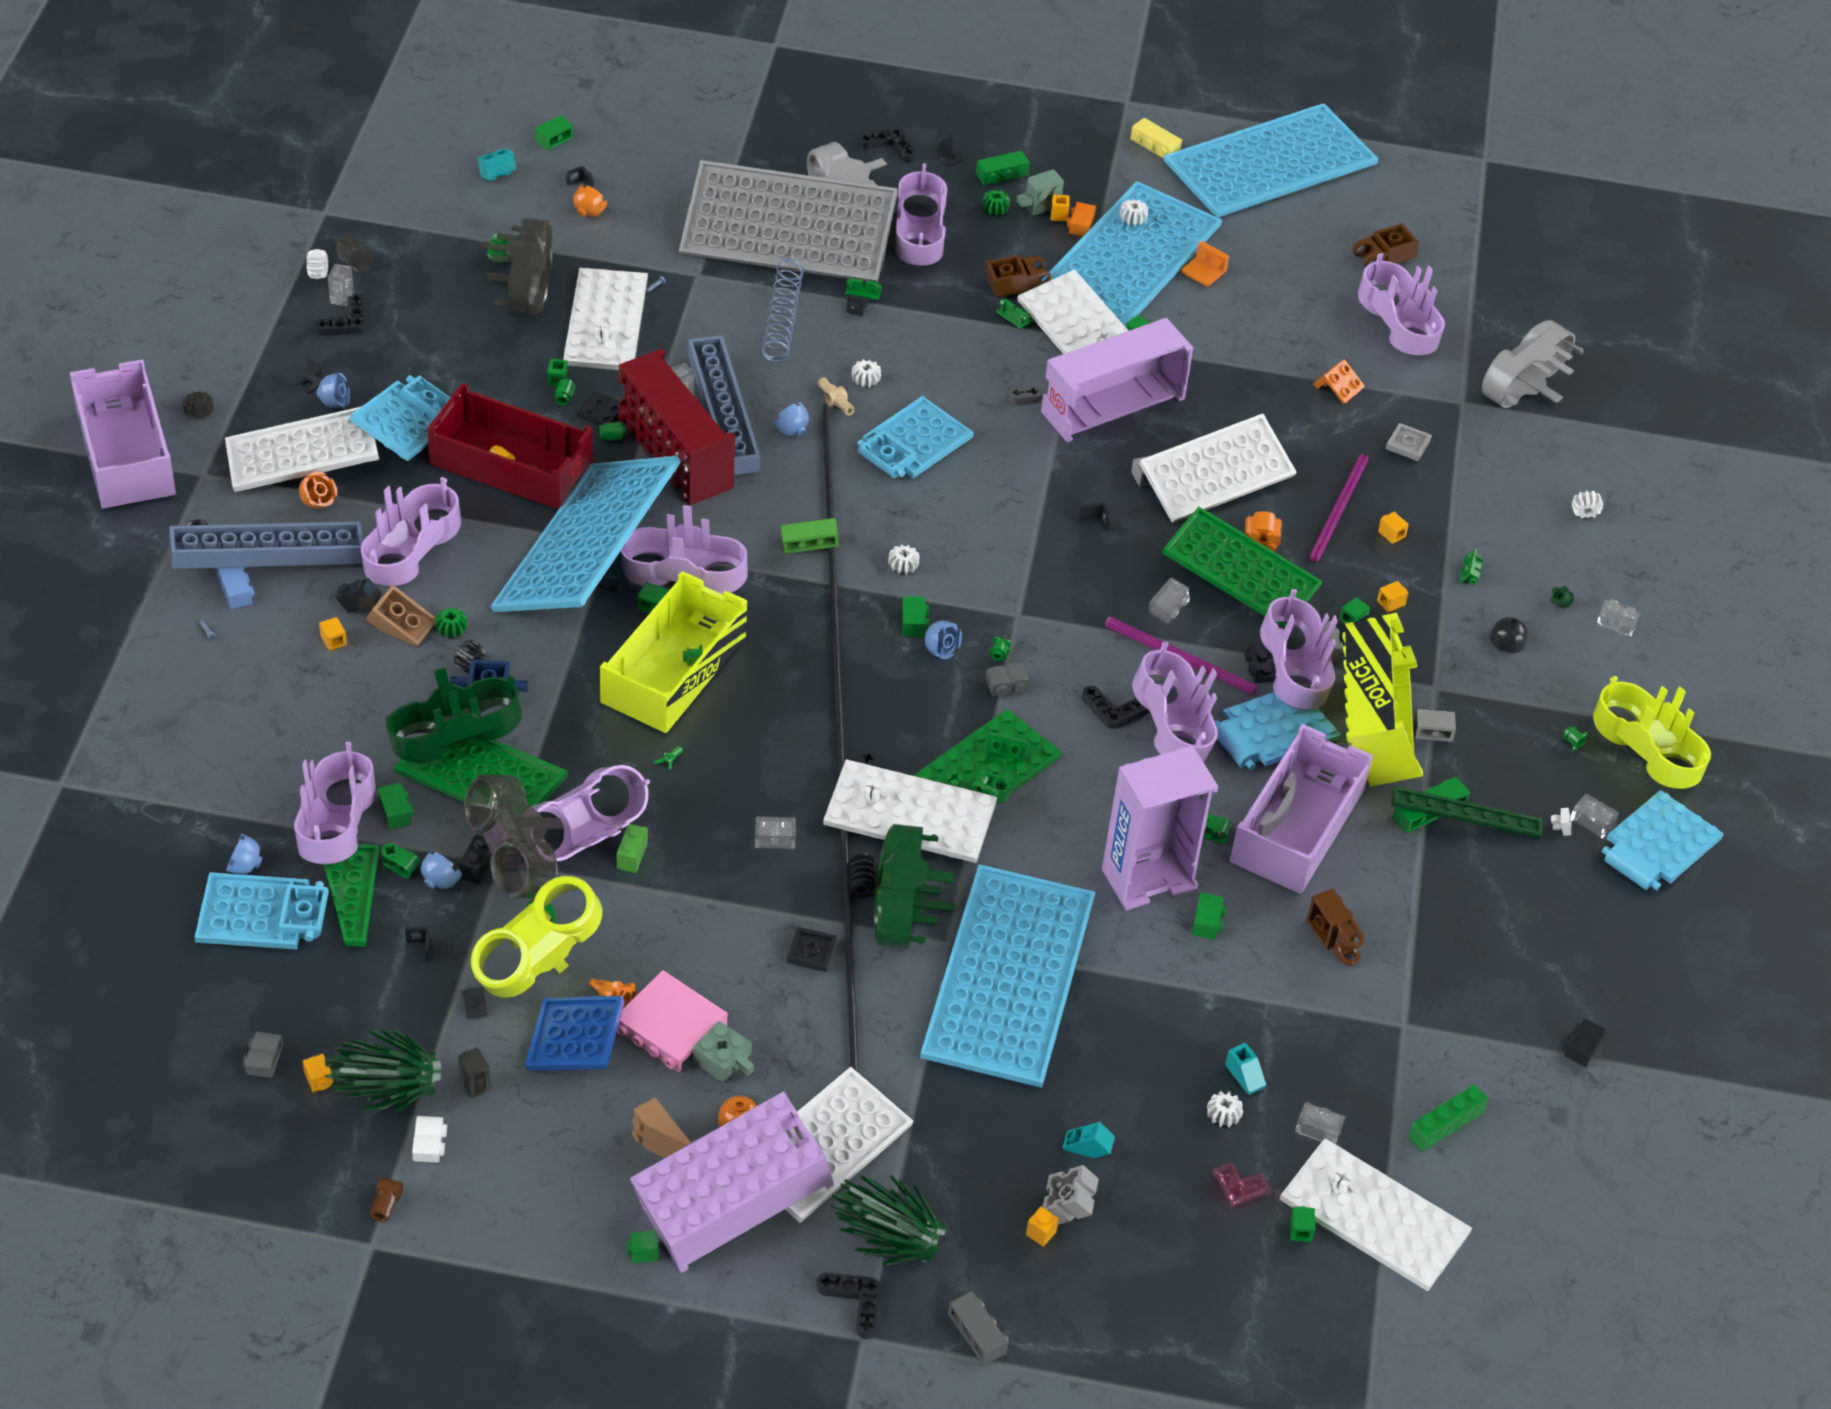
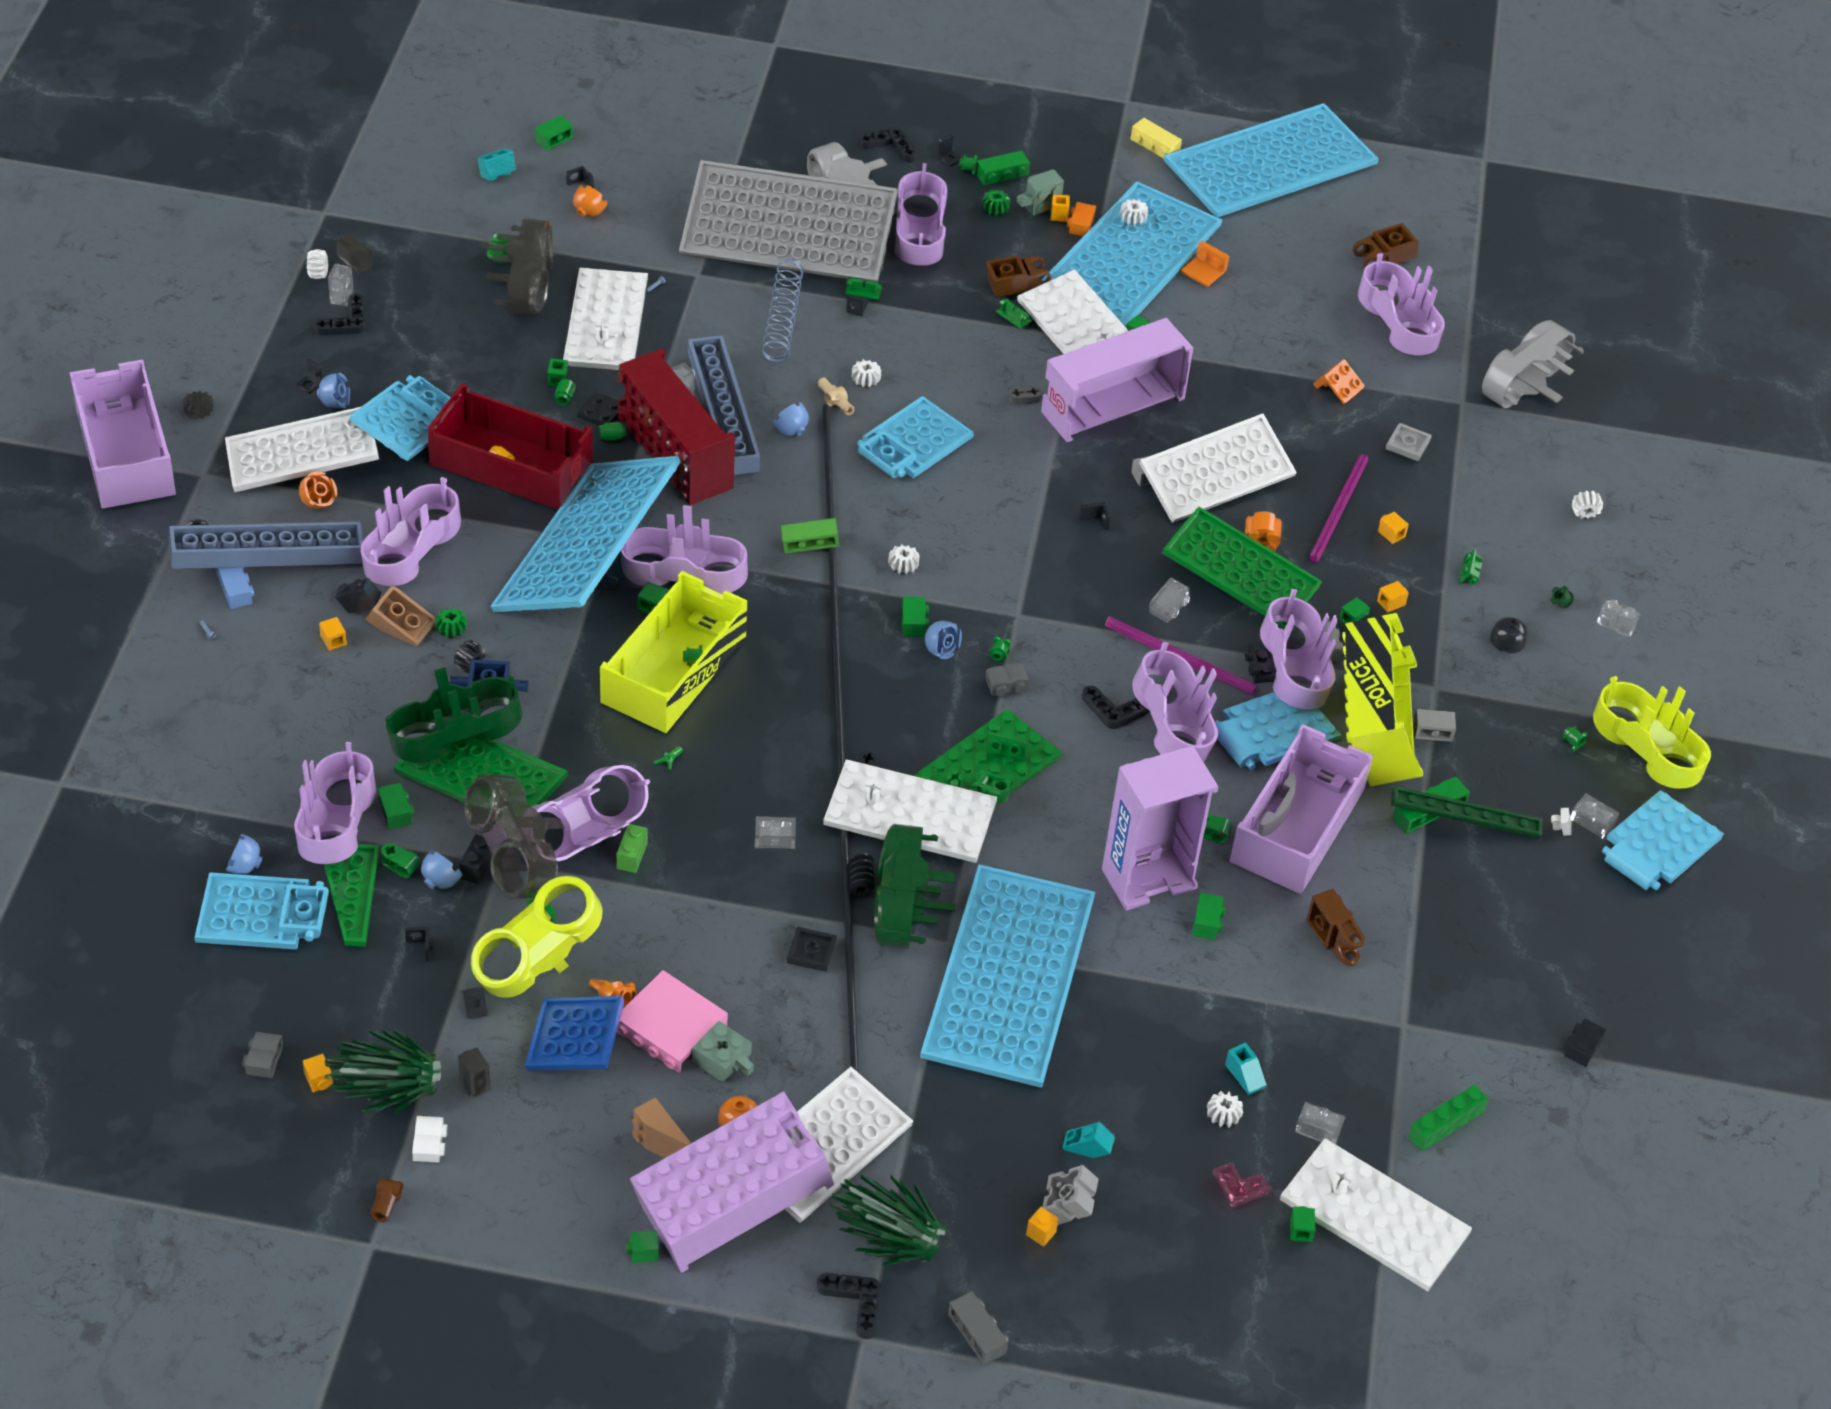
(968, 163): none -> green brick

